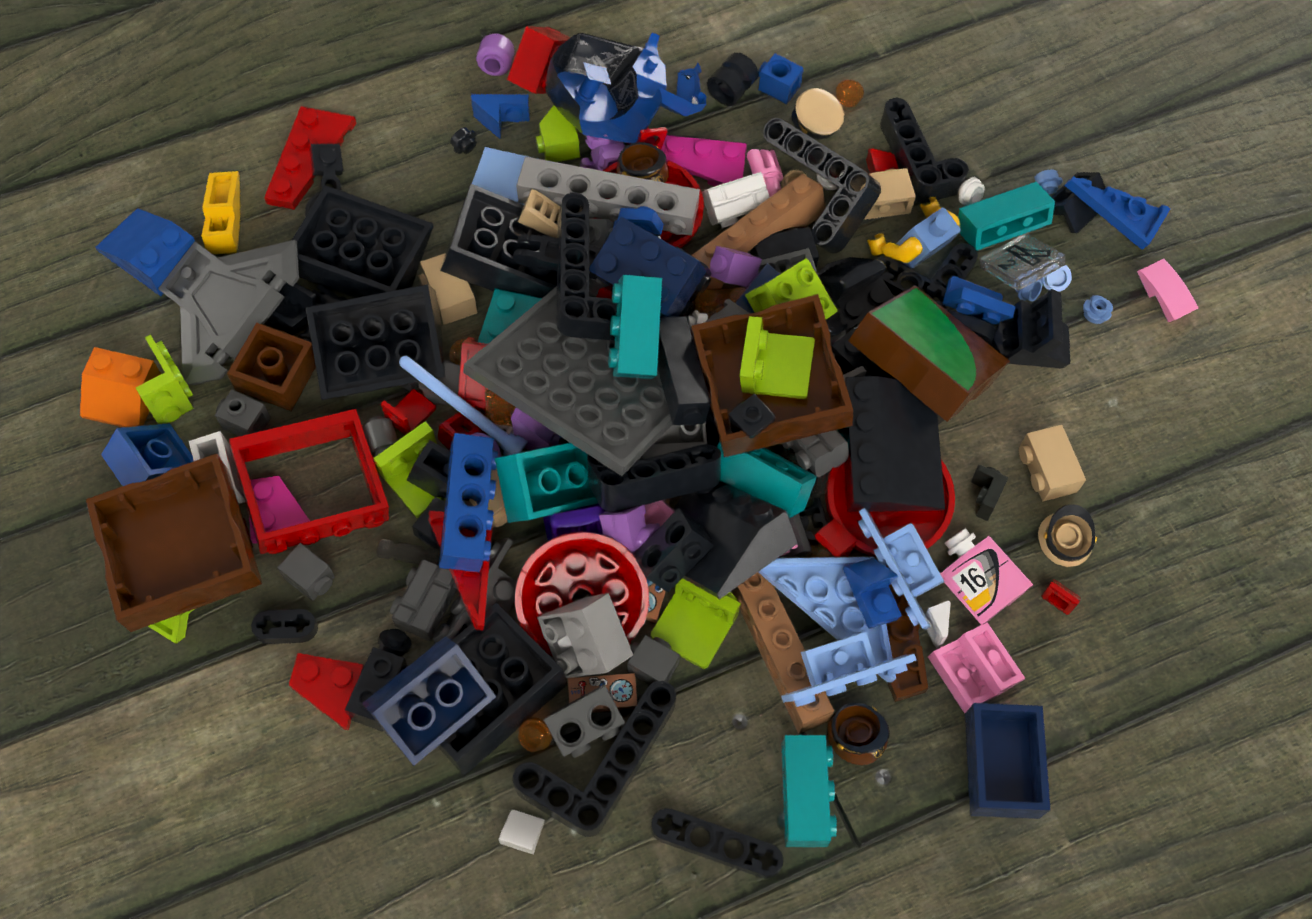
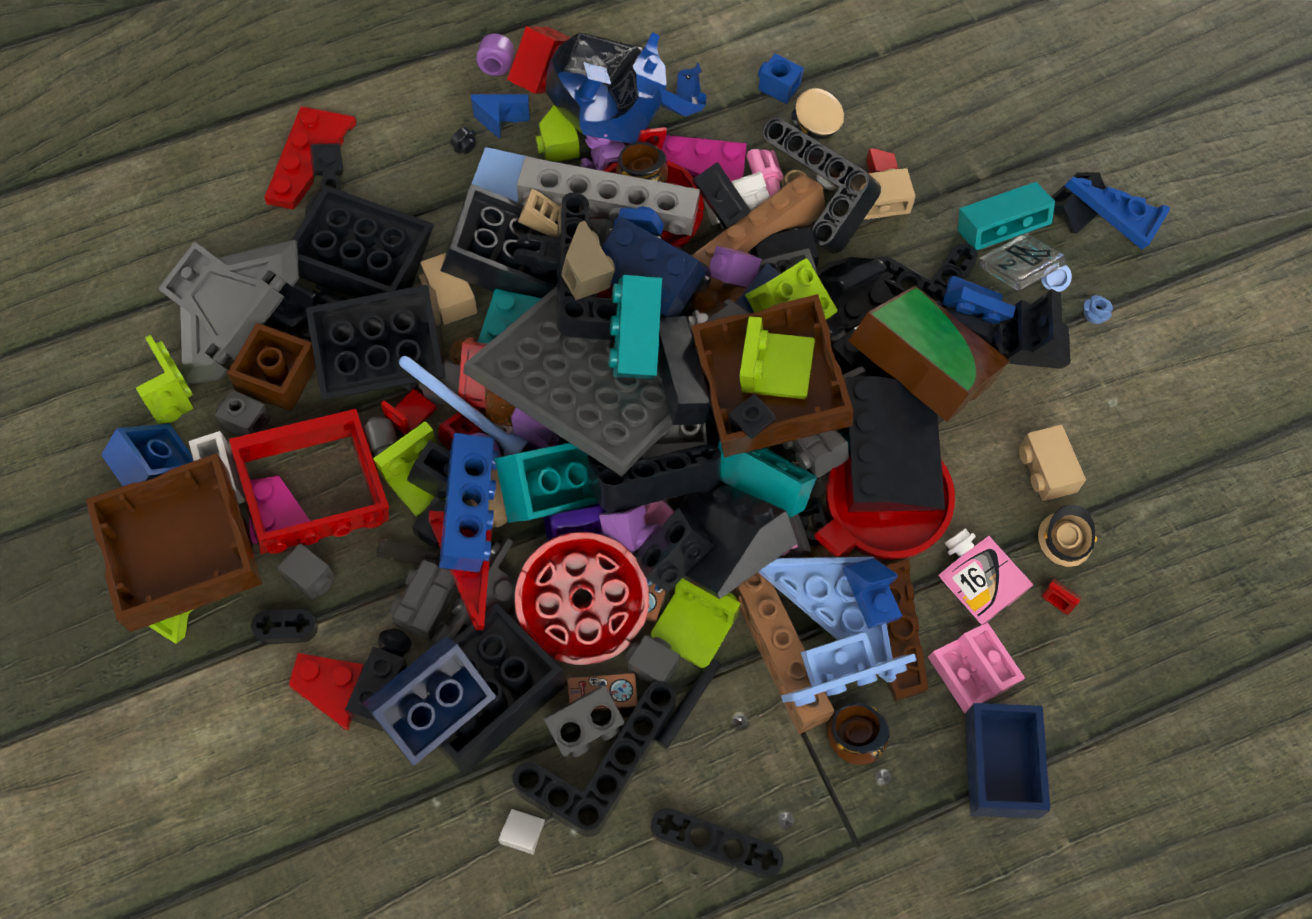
(111, 385): orange slope -> none
(146, 247): blue slope -> none
(222, 213): yellow slope -> none
(534, 735): clear orange plate -> none
(586, 265): none -> dark tan slope
(586, 636): light grey slope -> none
(688, 704): none -> black bar
(721, 195): none -> black plate
(732, 79): black wheel -> none
(807, 791): teal brick -> none
(849, 93): clear orange plate -> none
(909, 559): light blue bracket -> none
(912, 152): black beam -> none
(923, 239): torso -> none
(939, 620): white slope -> none
(971, 191): white plate -> none
(992, 485): pearl dark grey bracket -> none
(1031, 291): medium blue plate -> none
(1048, 180): medium blue plate -> none
(1169, 288): bright pink slope -> none

